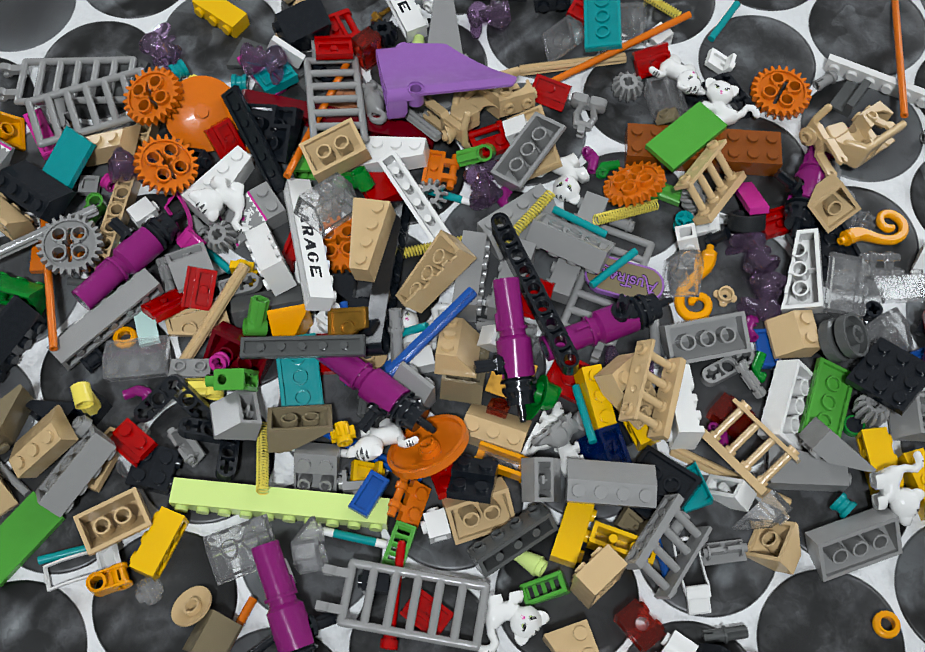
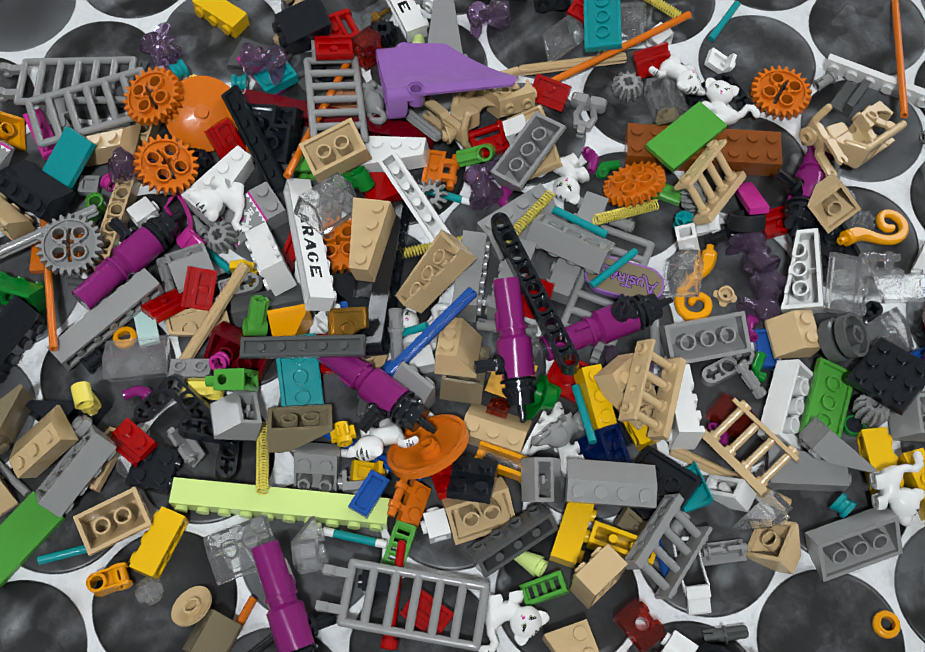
(104, 559): white piece -> none
(294, 56): white tile -> none
(488, 338): white brick -> none

